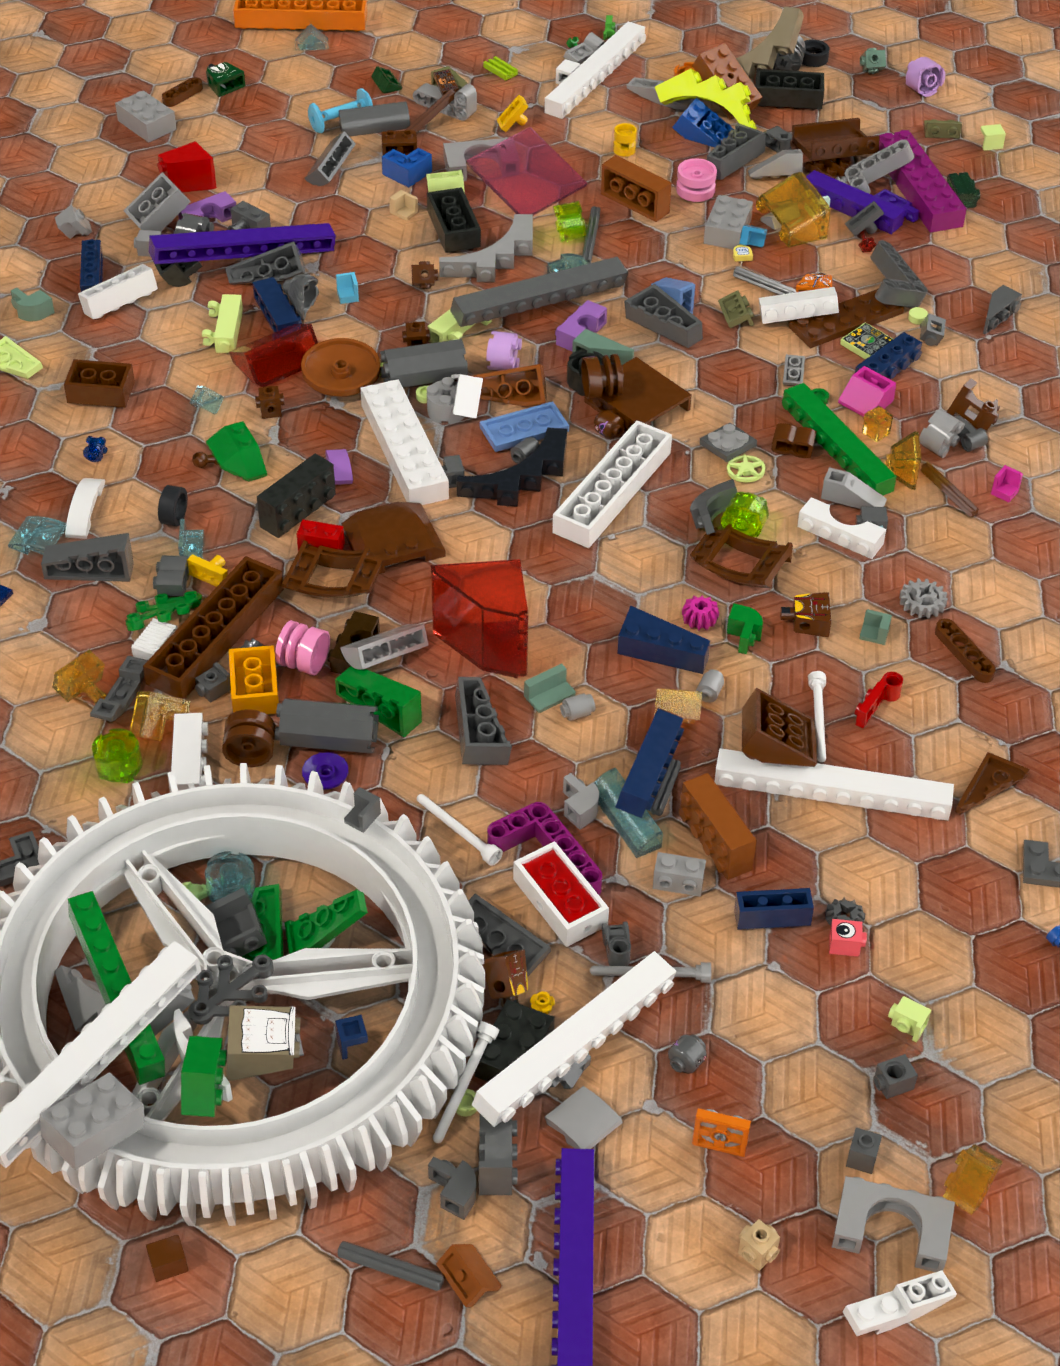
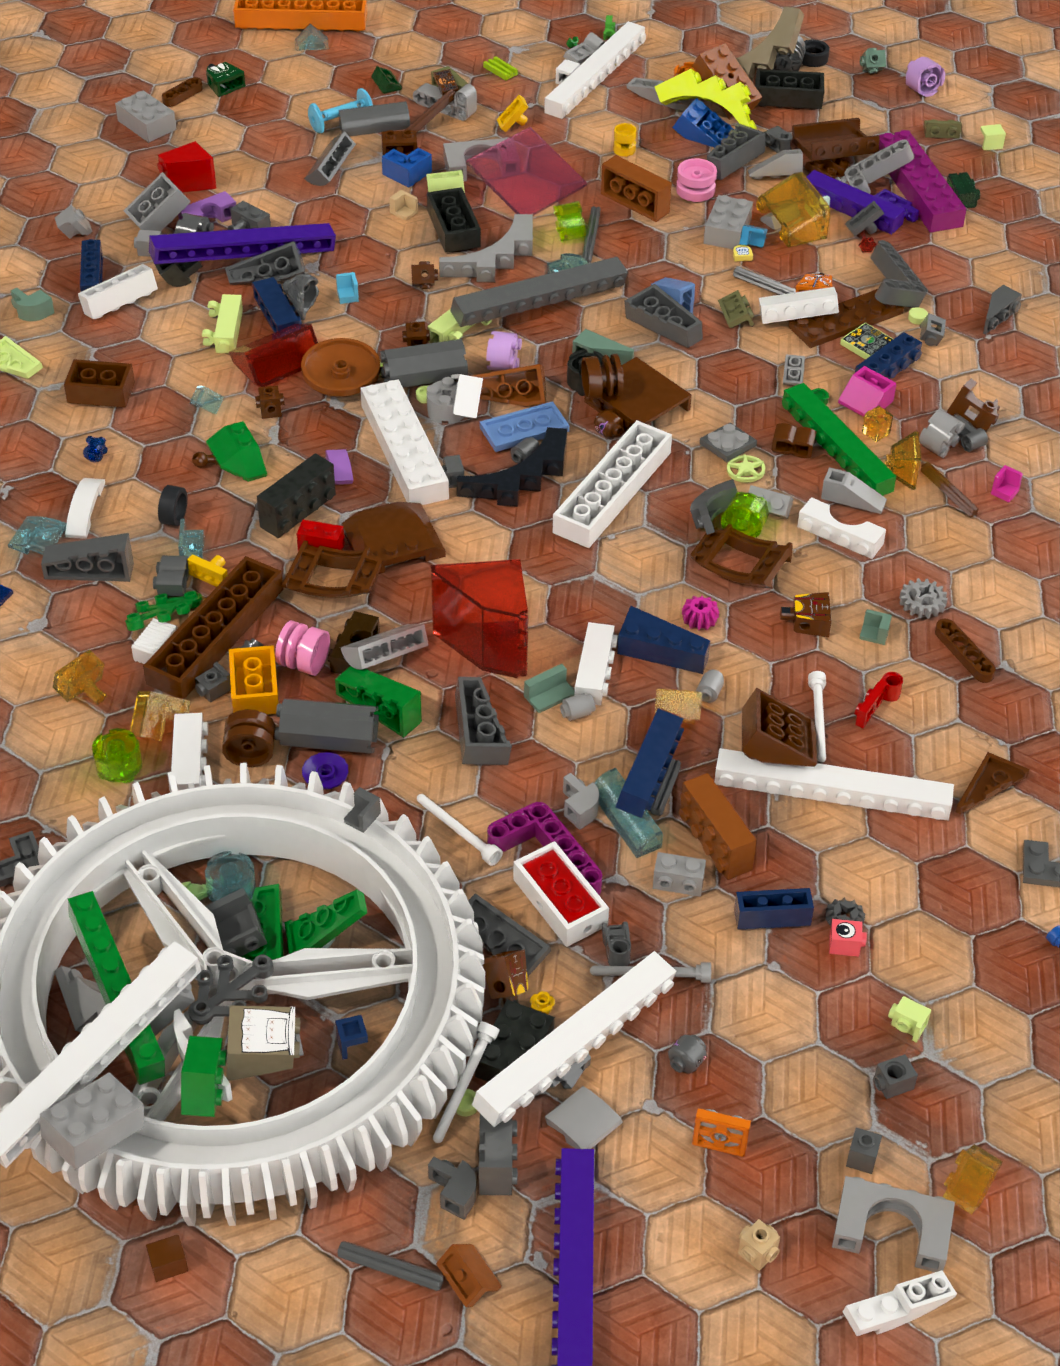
(123, 691): dark grey slope -> none
(588, 316): medium lavender arch -> none
(595, 661): none -> white brick
(745, 623): green brick -> none
(777, 503): none -> light grey brick
(874, 515): dark grey brick -> none

